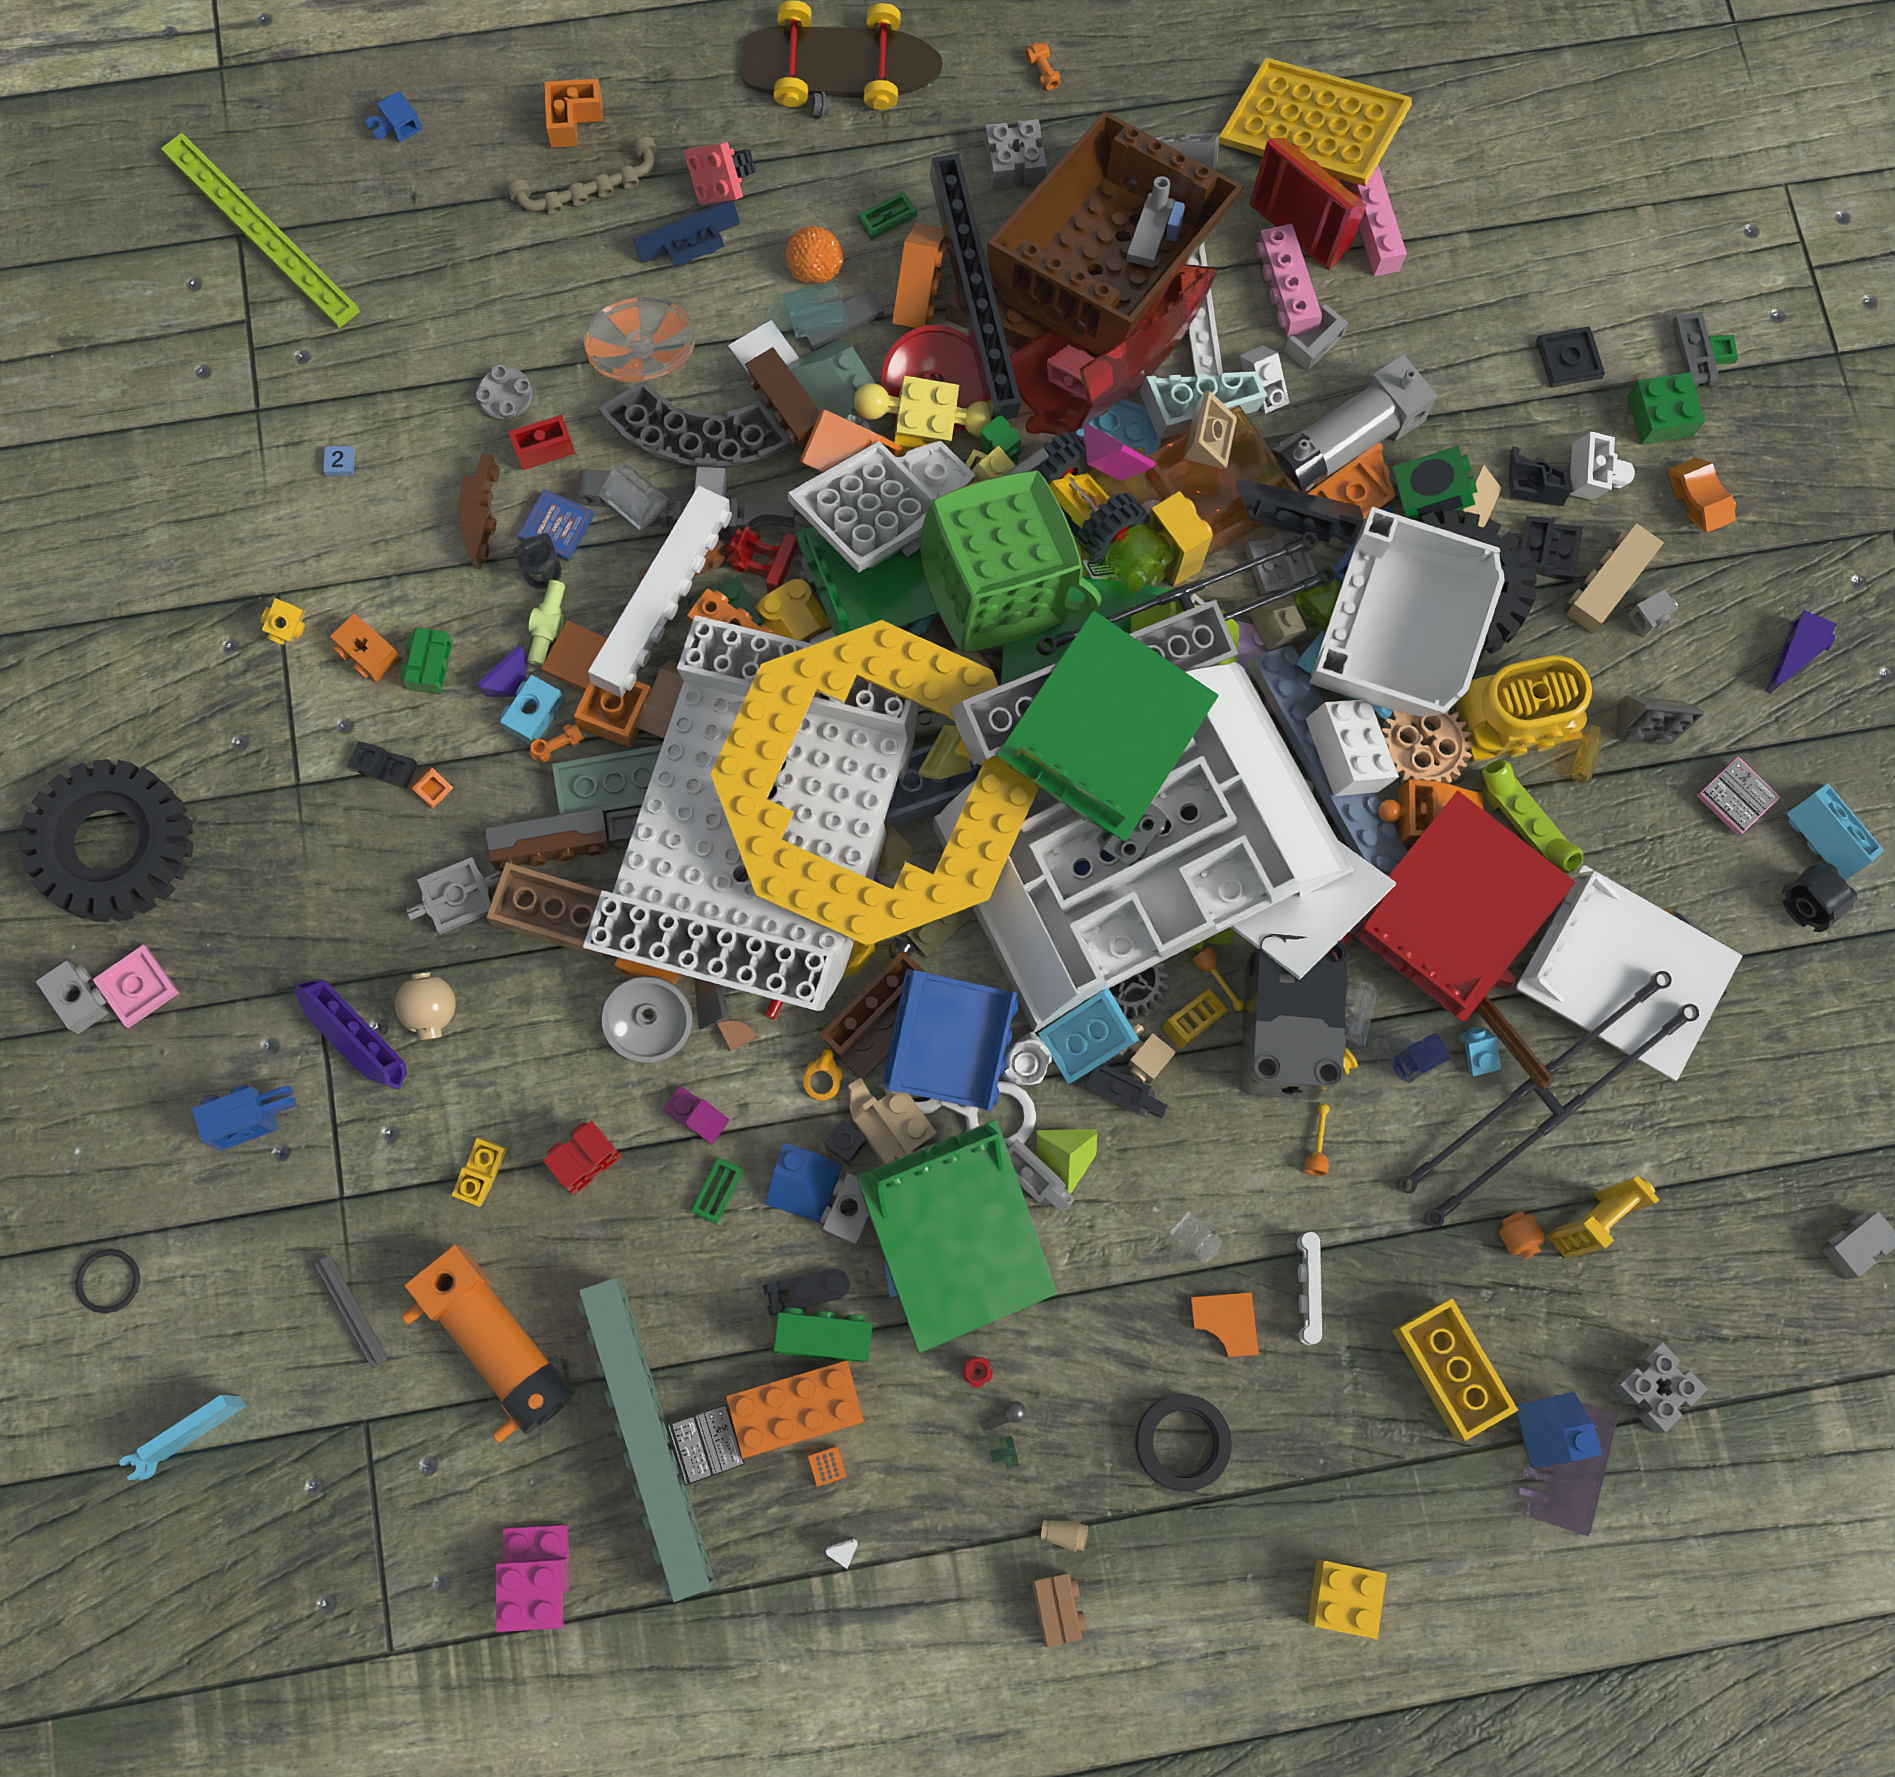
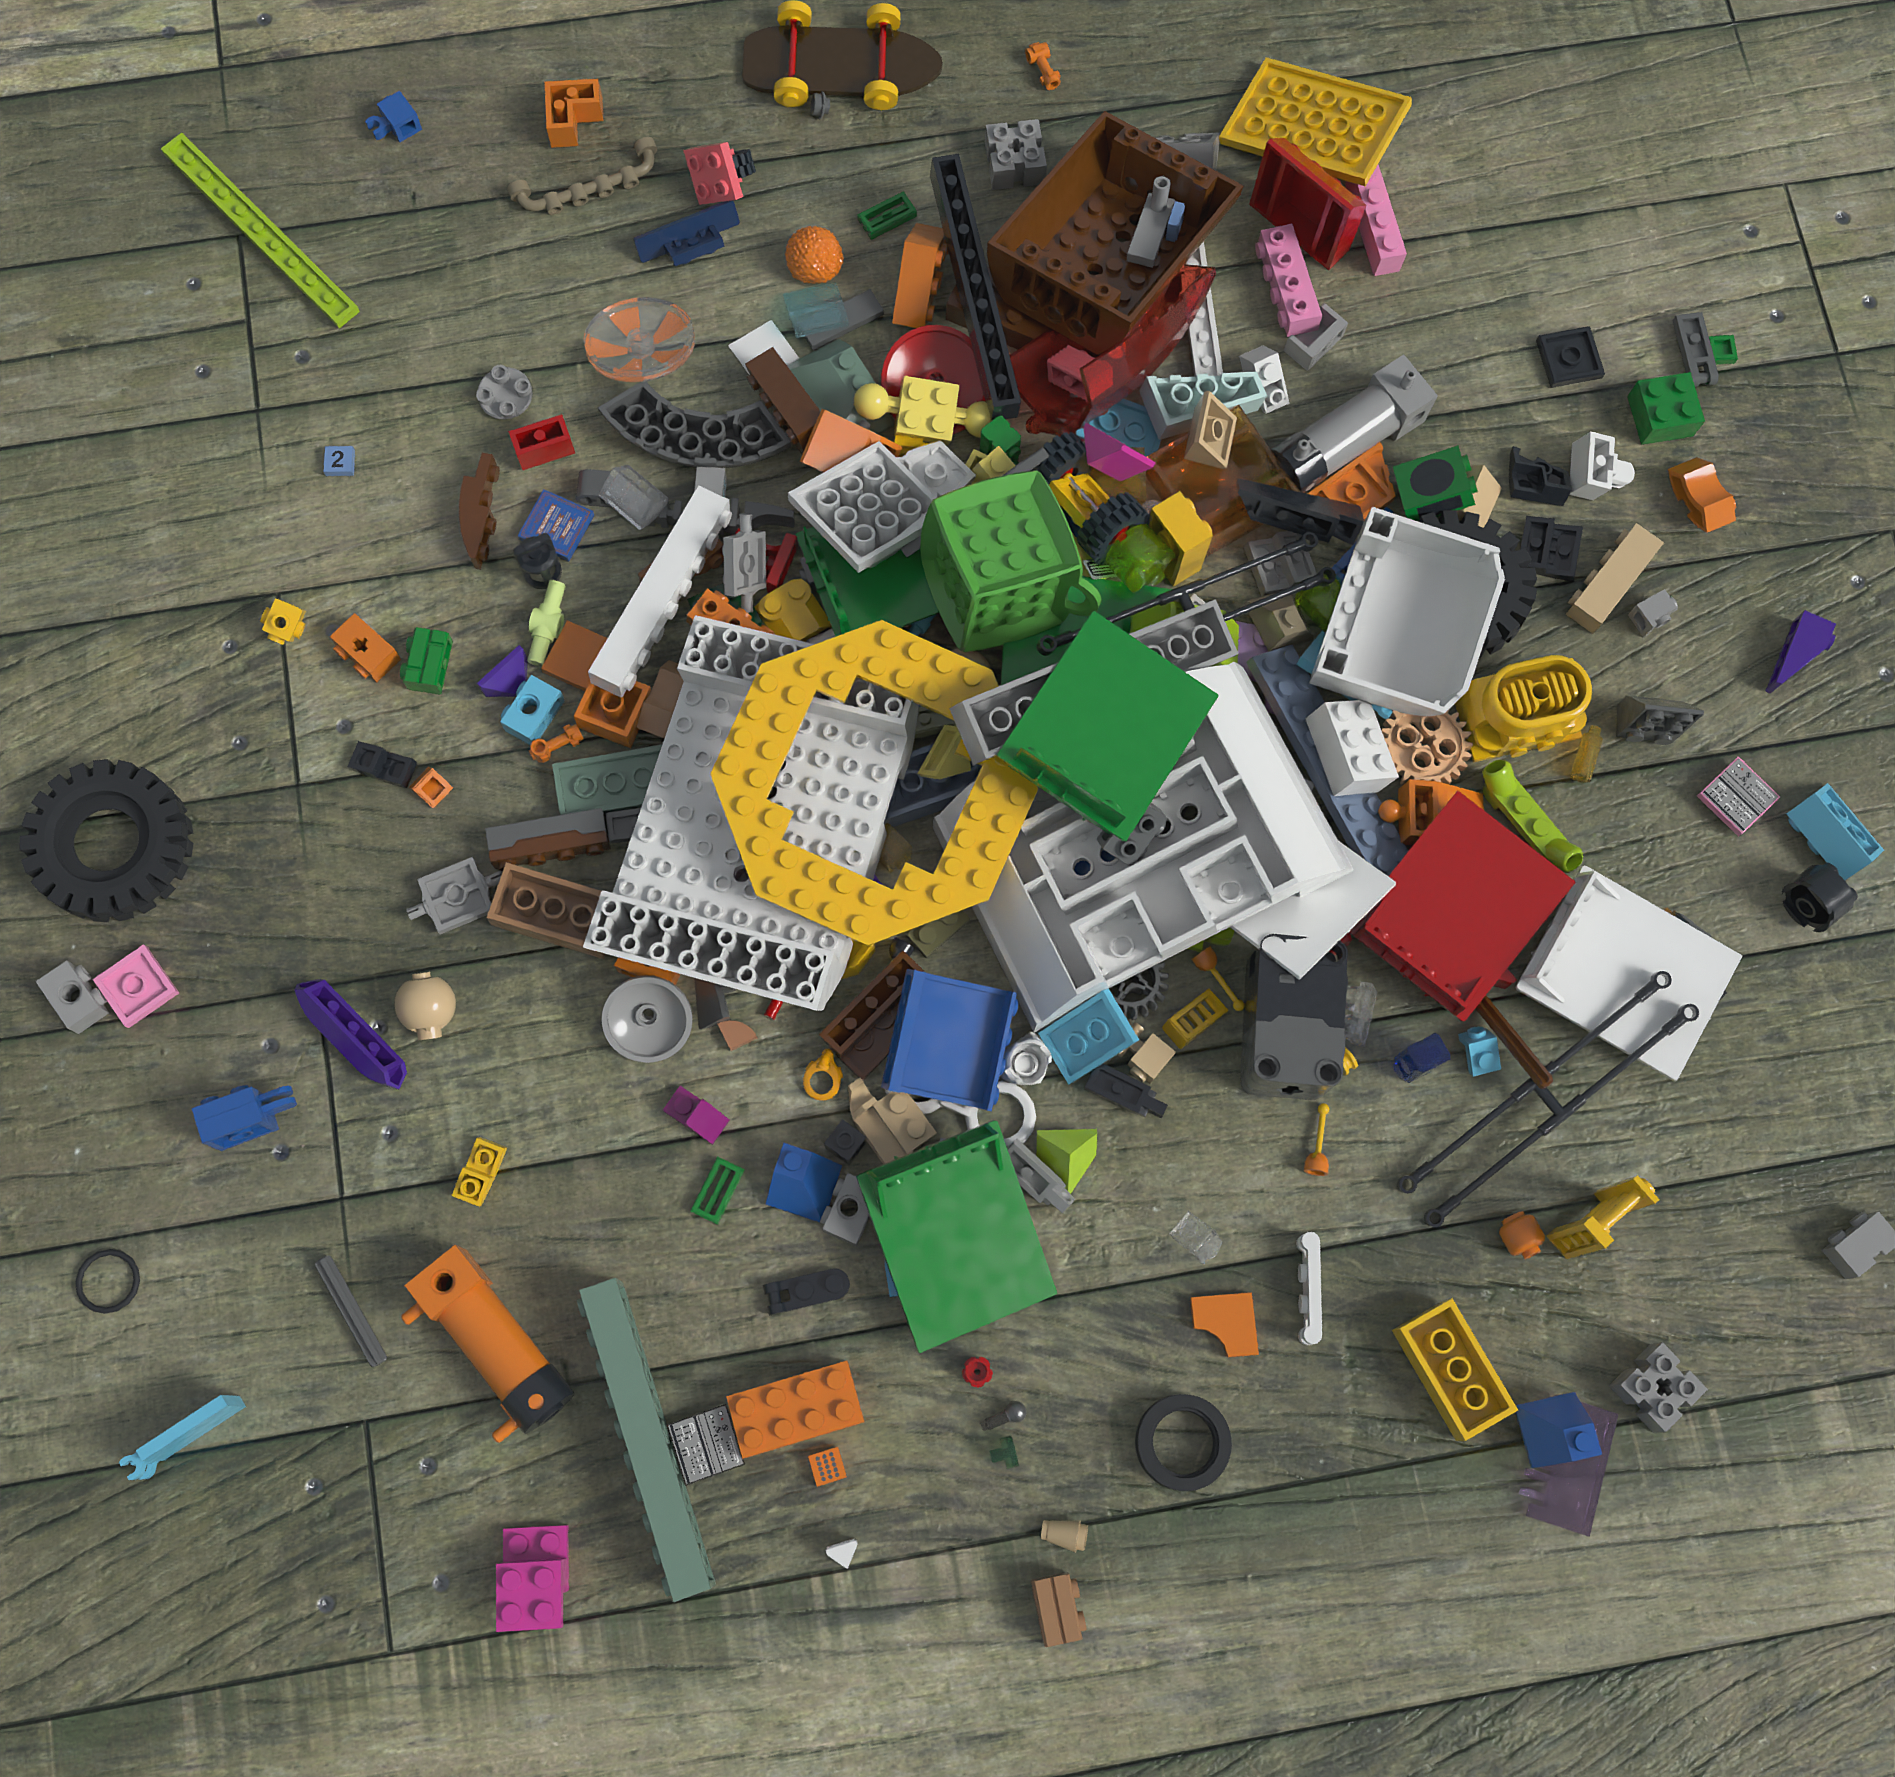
(581, 1157): red brick -> none
(745, 562): none -> light grey plate
(822, 1336): green piece -> none
(1347, 1599): yellow brick -> none

